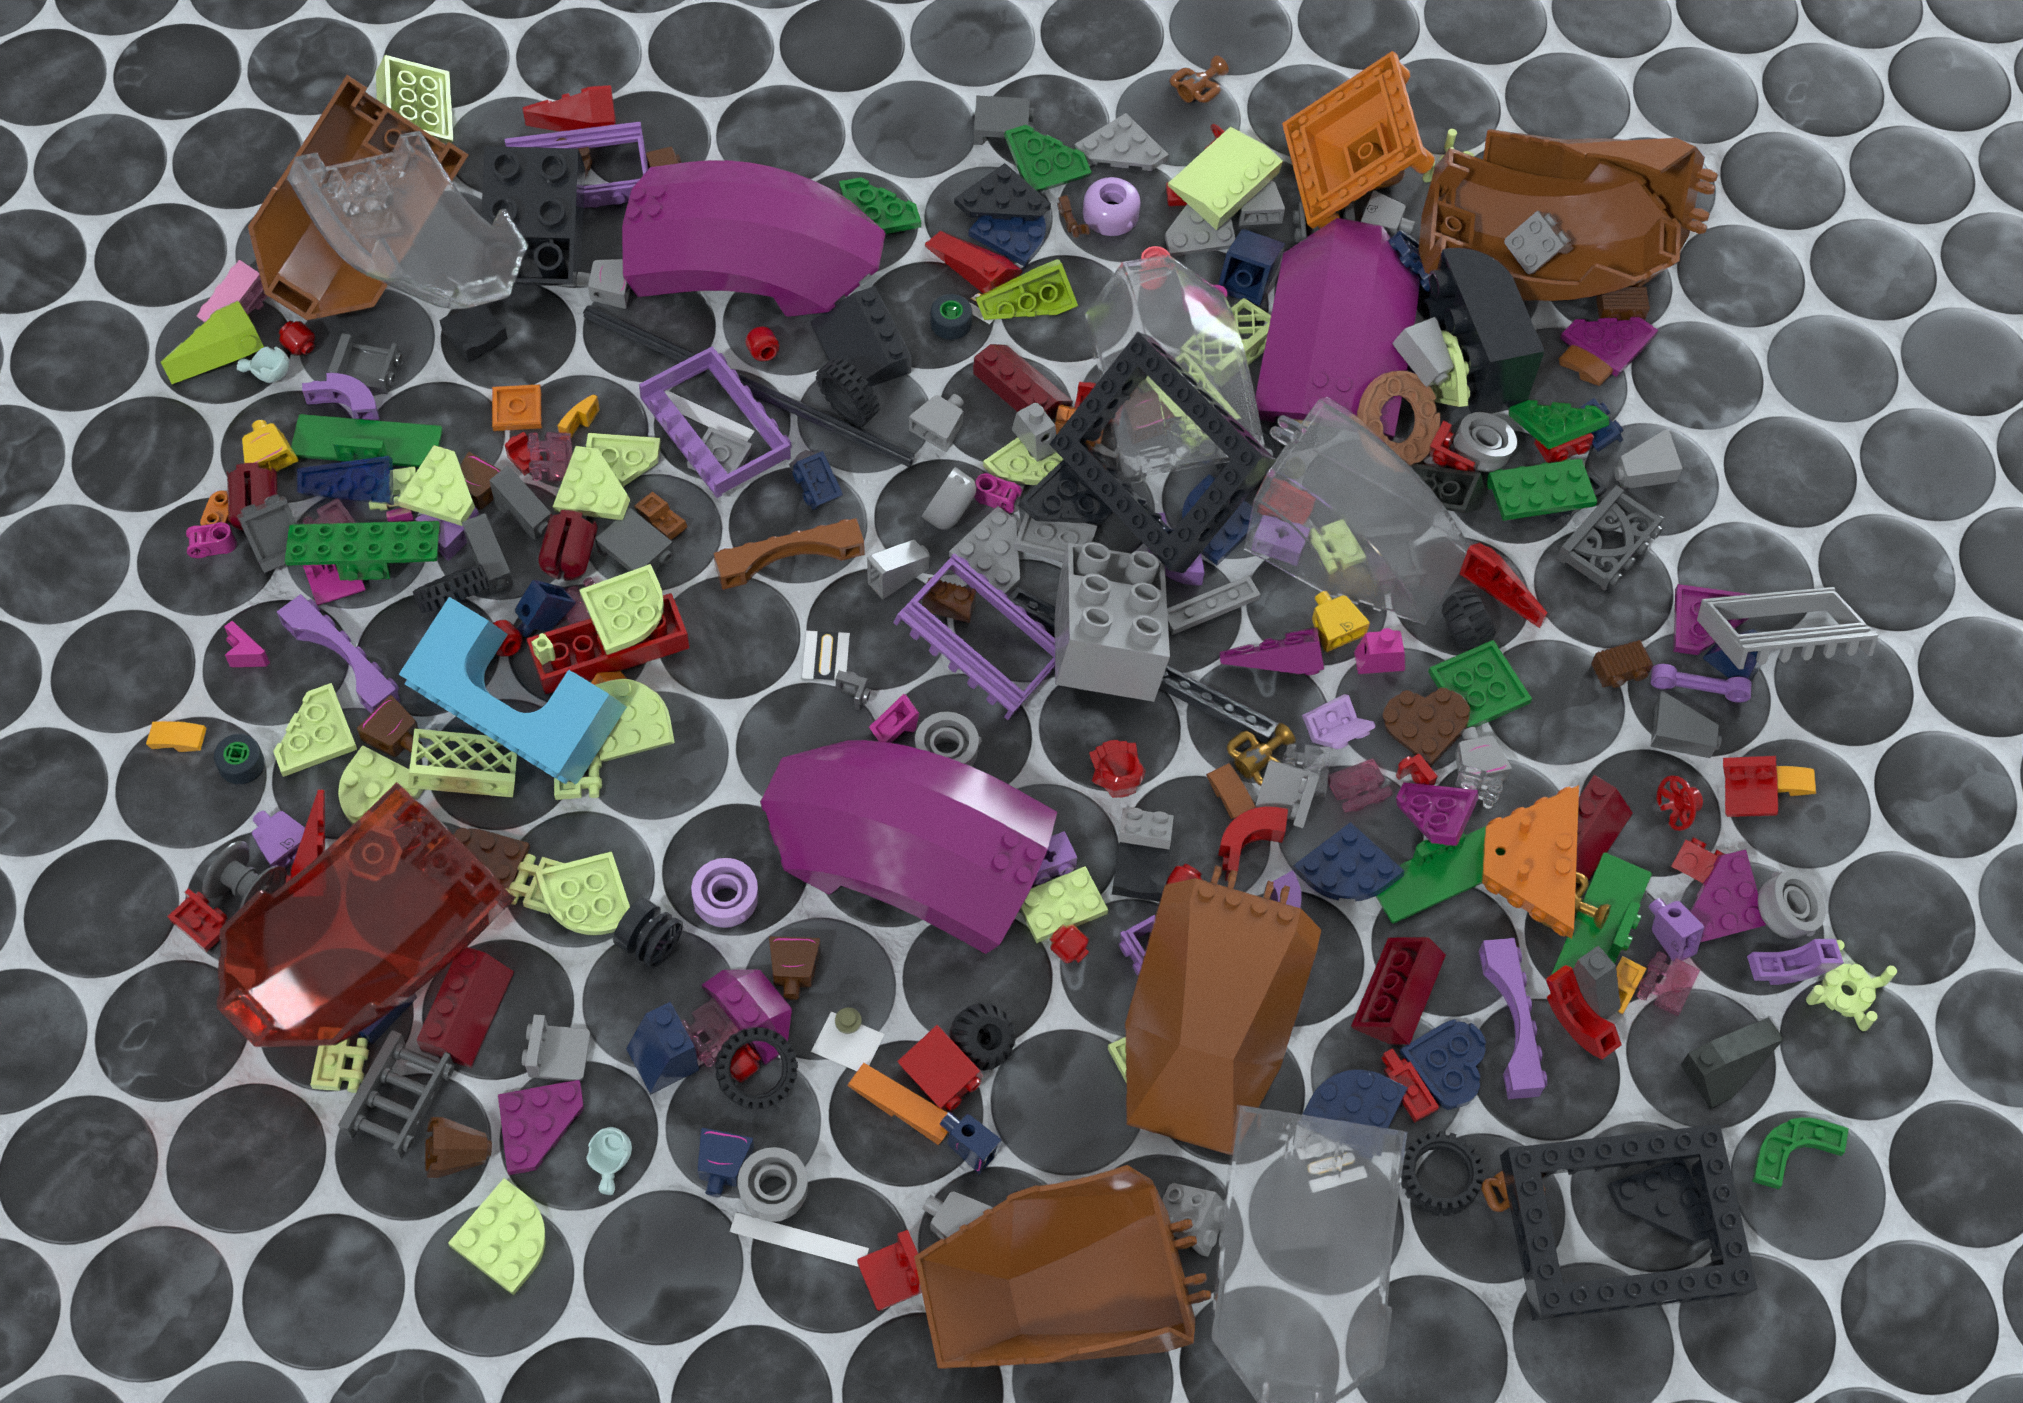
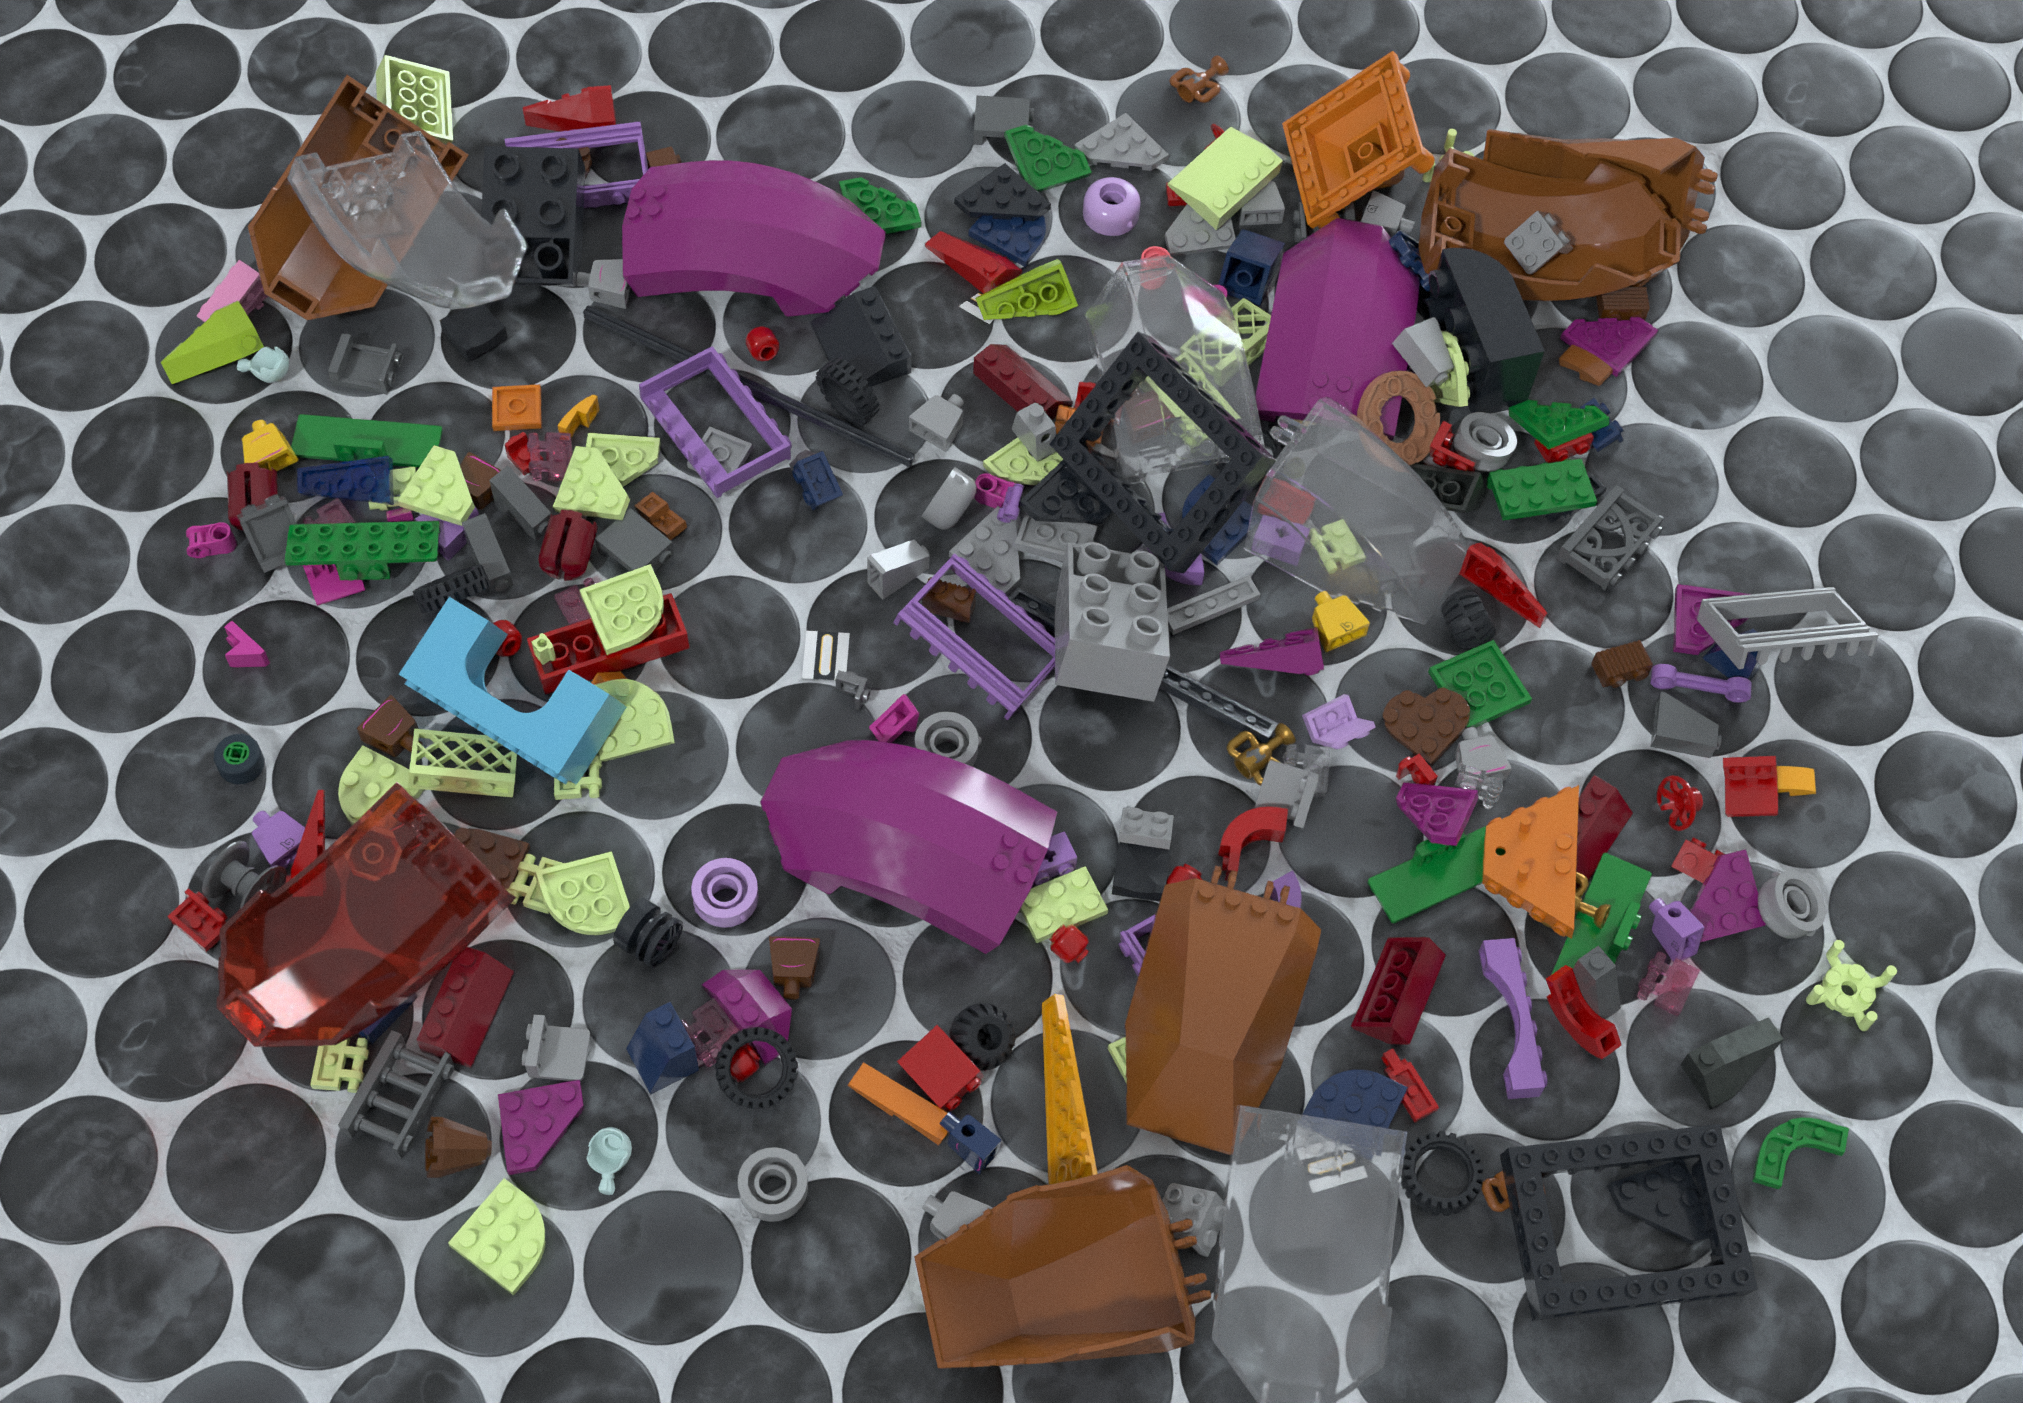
(179, 735): light orange slope -> none
(216, 509): orange plate -> none
(297, 338): red head -> none
(306, 623): medium lavender arch -> none
(314, 733): yellowish green plate -> none
(343, 390): medium lavender arch -> none
(542, 607): dark blue torso -> none
(709, 417): white sticker -> none
(721, 1159): dark blue torso -> none
(797, 1239): white sticker -> none
(836, 540): dark orange arch -> none
(847, 1049): white sticker -> none
(848, 1020): olive plate -> none
(891, 1272): red bracket -> none
(951, 316): black wheel -> none
(1010, 506): none -> medium lavender piece
(1065, 209): reddish brown piece -> none
(1067, 1128): none -> light orange wing
(1117, 768): red hair -> none
(1231, 790): dark orange slope -> none
(1348, 867): dark blue plate -> none
(1356, 780): clear pink plate -> none
(1380, 652): dark pink torso -> none
(1448, 1062): dark blue plate -> none
(1628, 978): light orange slope -> none
(1649, 463): light grey slope -> none
(1796, 964): medium lavender arch -> none

